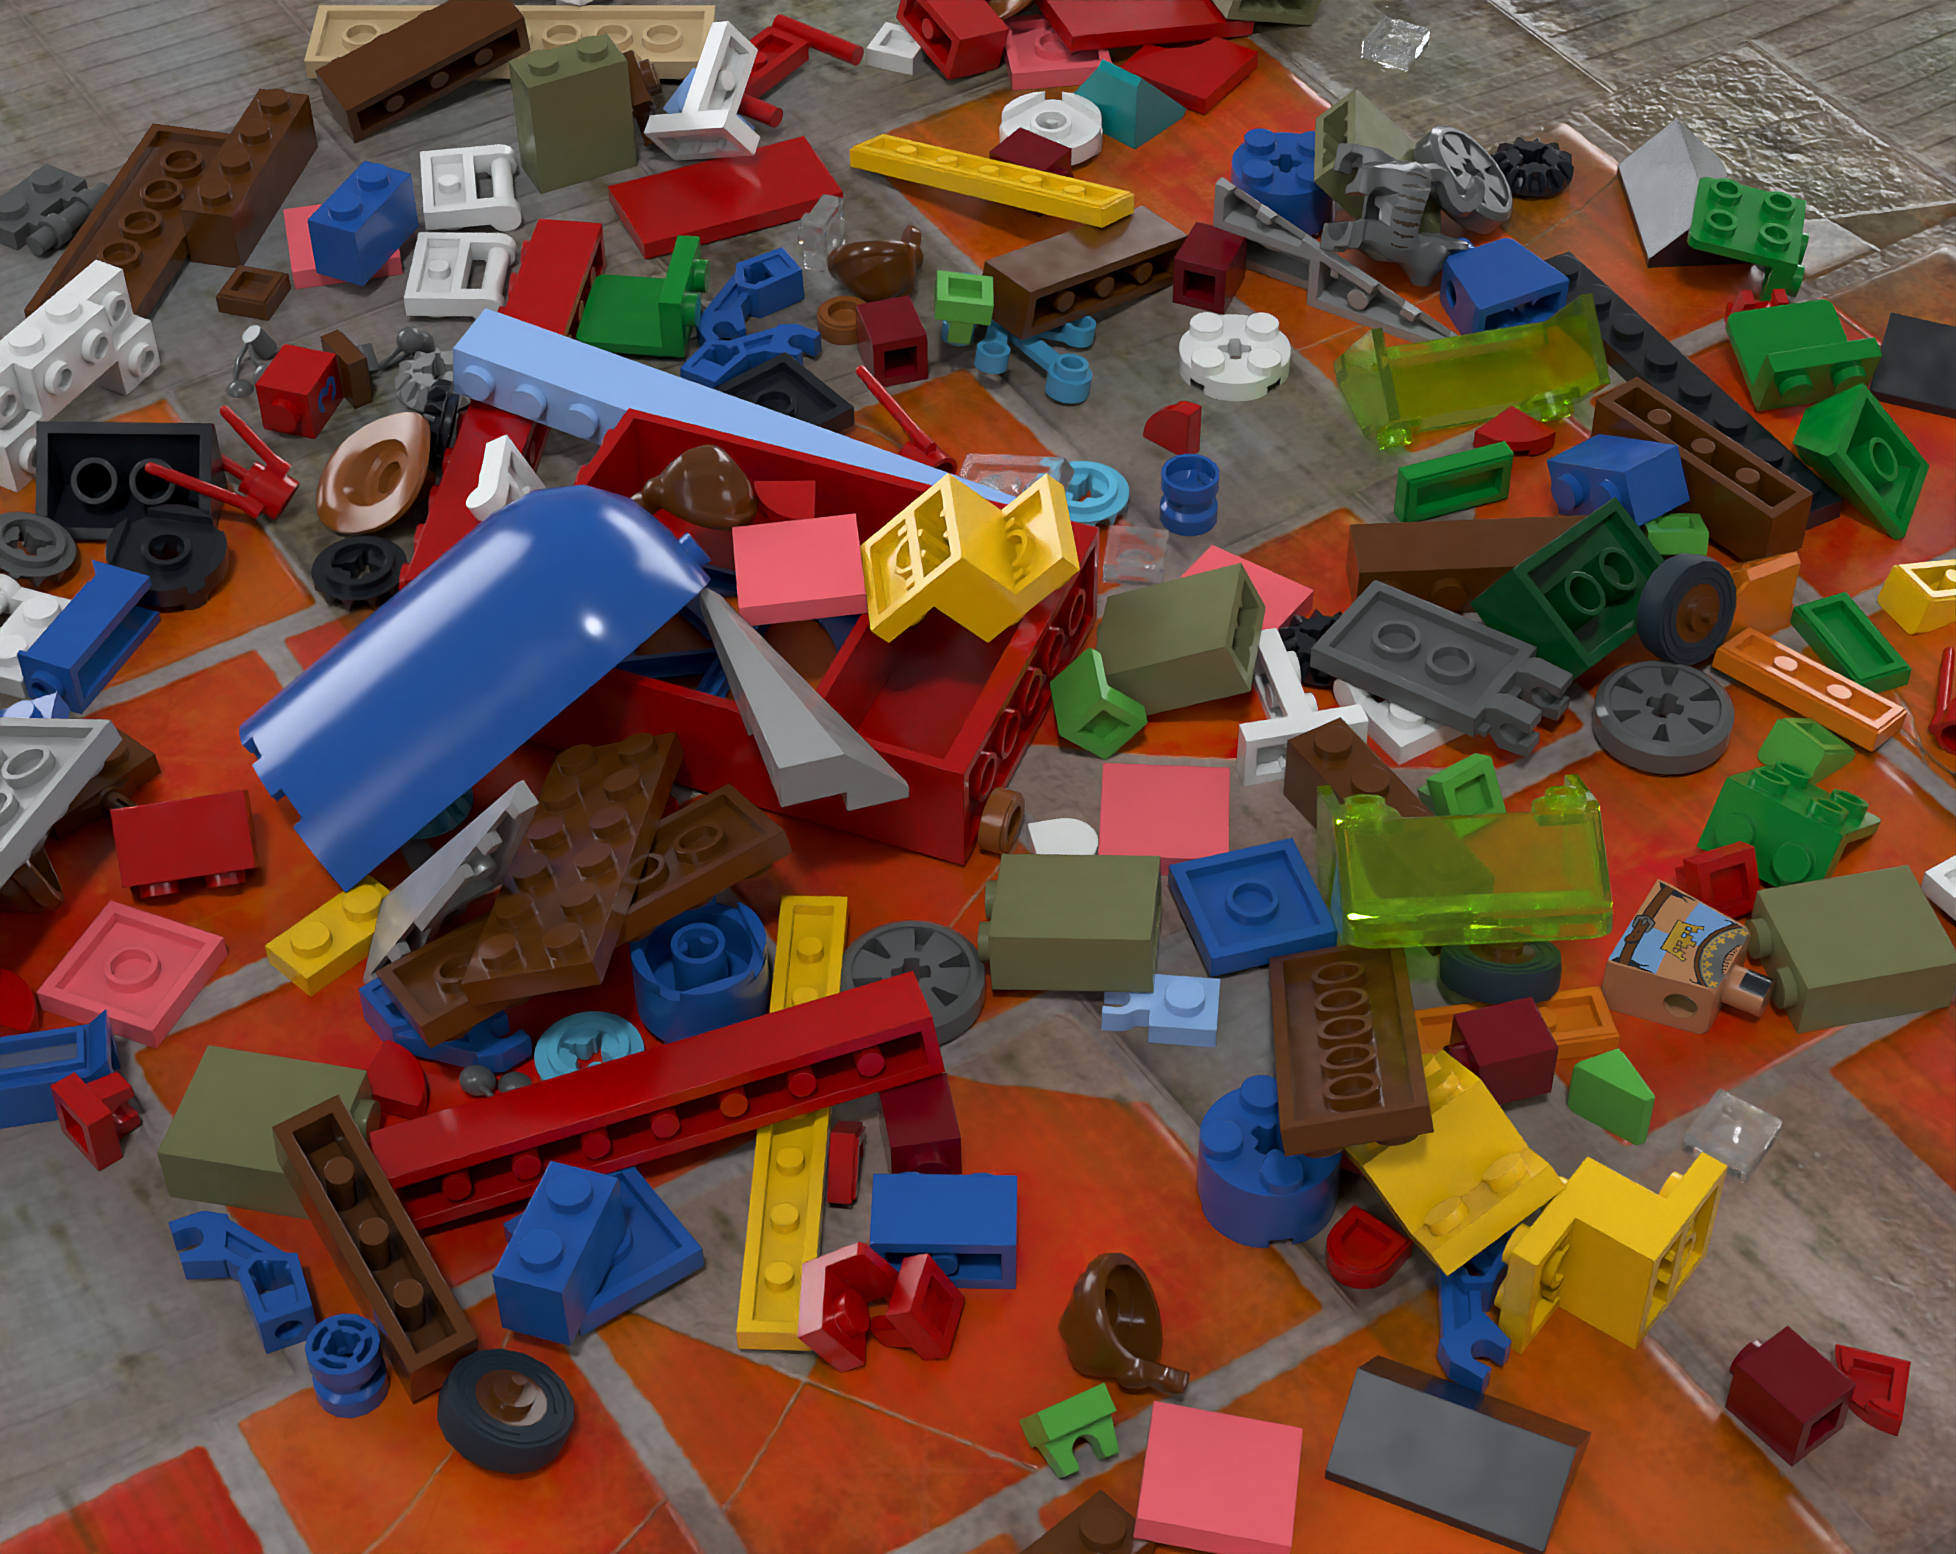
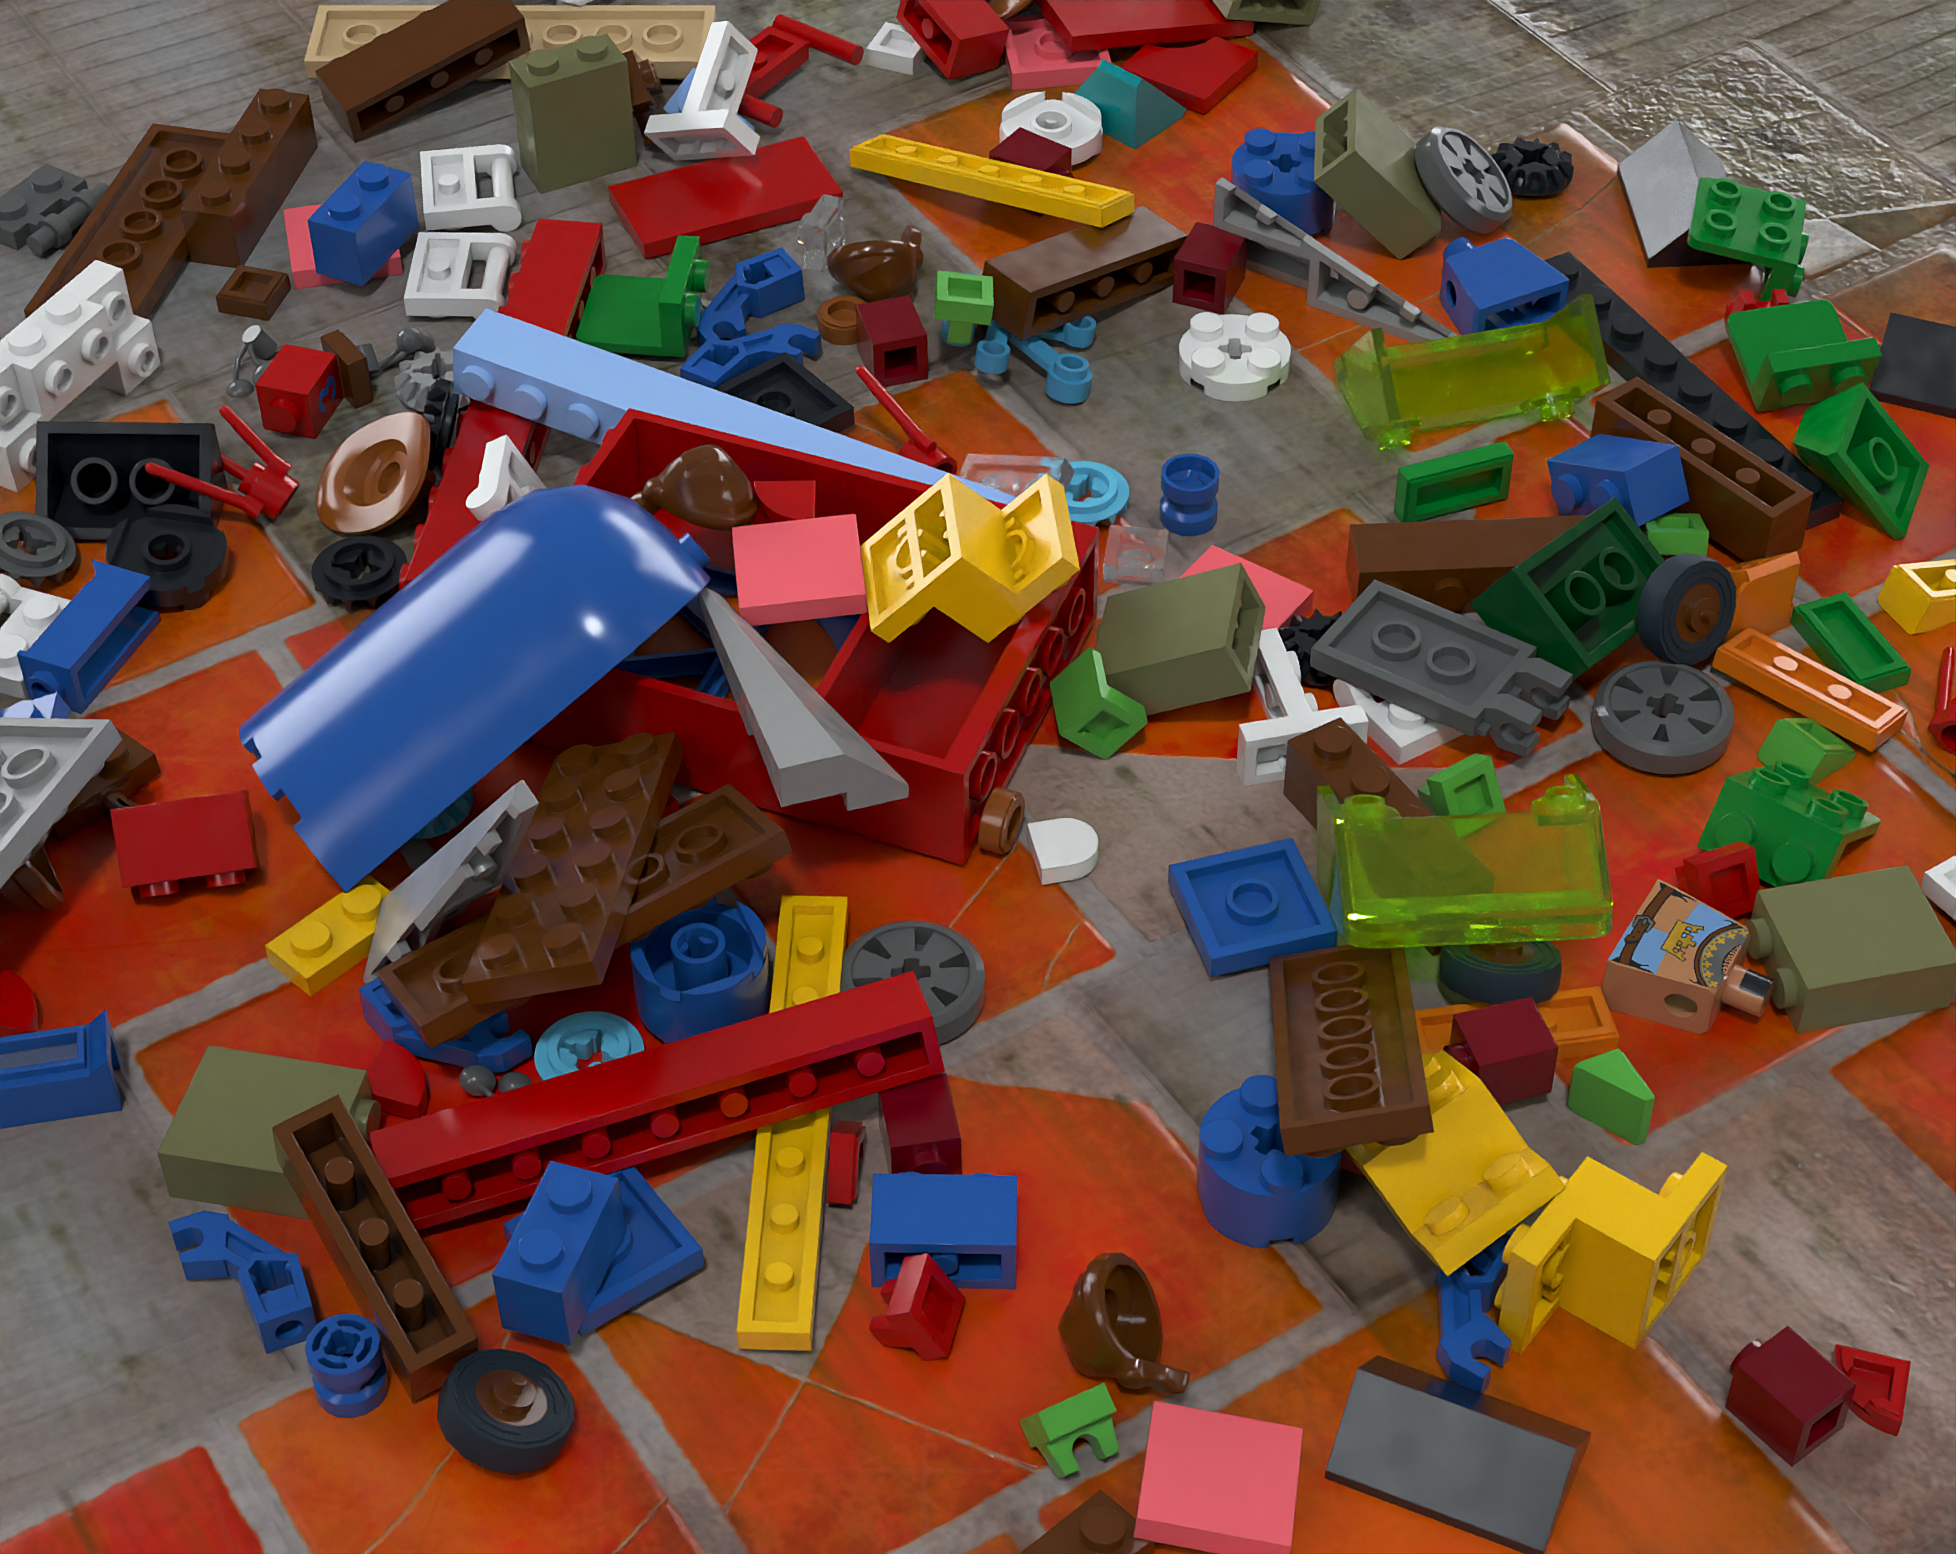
(95, 1115): red tile -> none
(136, 969): coral tile -> none
(836, 1302): red bracket -> none
(1073, 923): olive brick -> none
(1164, 811): coral tile -> none
(1176, 428): red tile -> none
(1177, 1012): light blue plate -> none
(1365, 1250): red tile -> none
(1393, 211): dark grey animal -> none
(1395, 43): clear plate -> none
(1517, 430): red tile -> none
(1733, 1134): clear plate -> none

